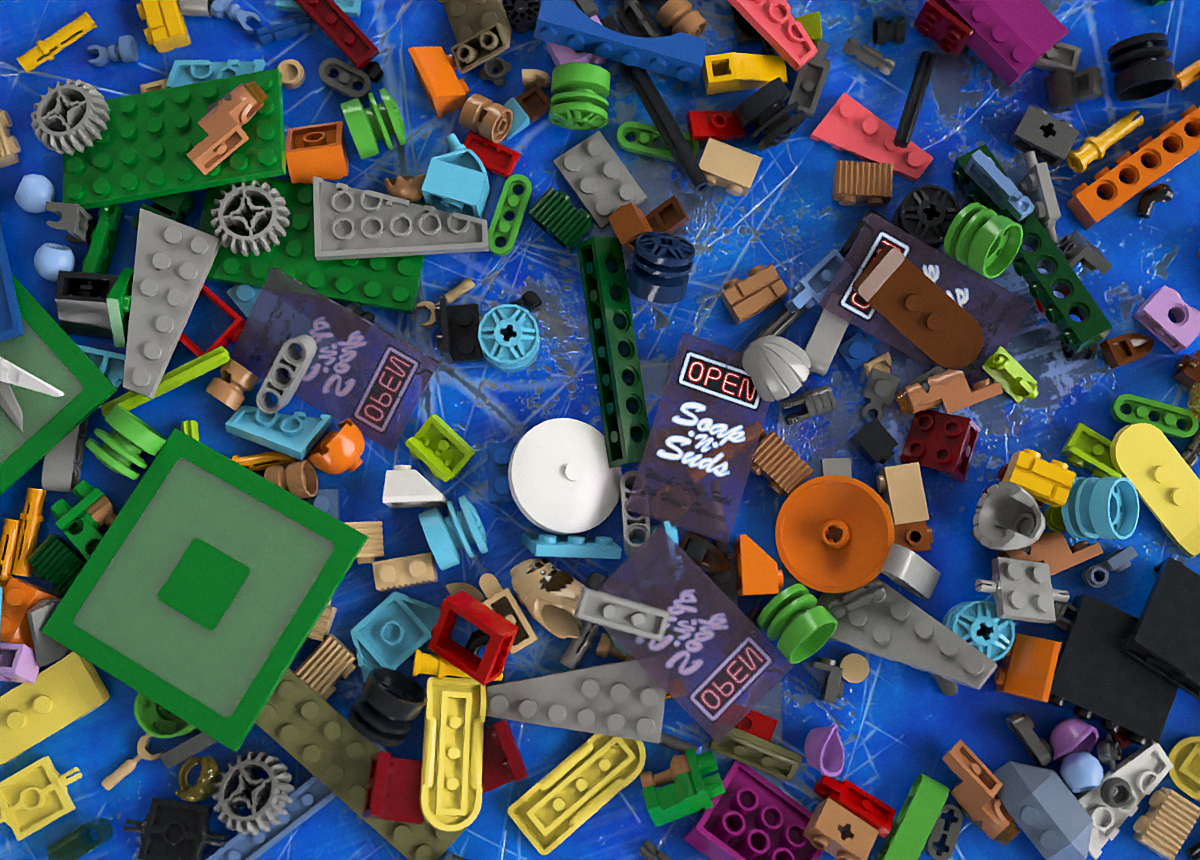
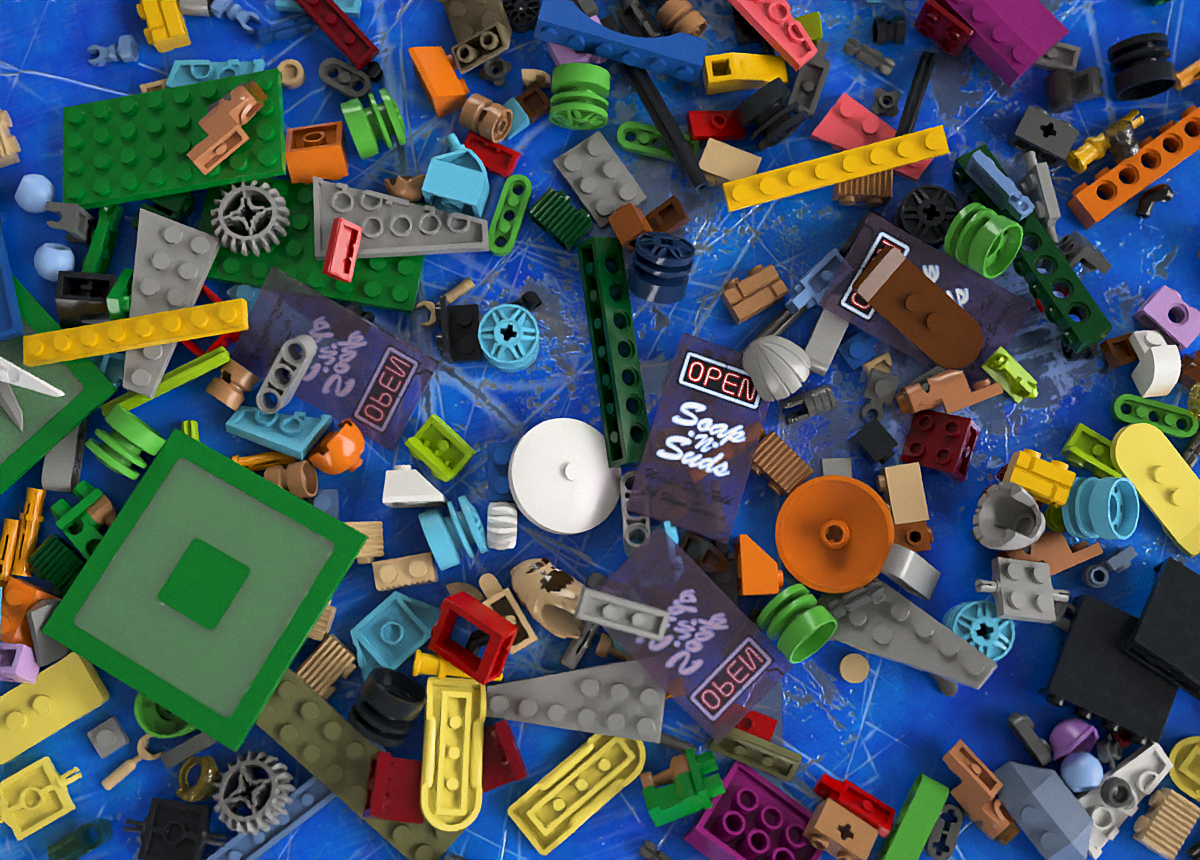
(55, 43): yellow pin -> none
(70, 117): light grey gear -> none
(108, 737): none -> light grey plate
(135, 332): none -> yellow plate
(342, 250): none -> plate
(501, 525): none -> white gear
(571, 546): medium azure wing -> none
(825, 750): medium lavender helmet -> none
(832, 684): dark grey bracket -> none
(835, 168): none -> yellow plate
(880, 108): none -> dark grey plate
(1028, 668): orange slope -> none
(1121, 140): none -> clear smoke wheel
(1158, 363): none -> white brick

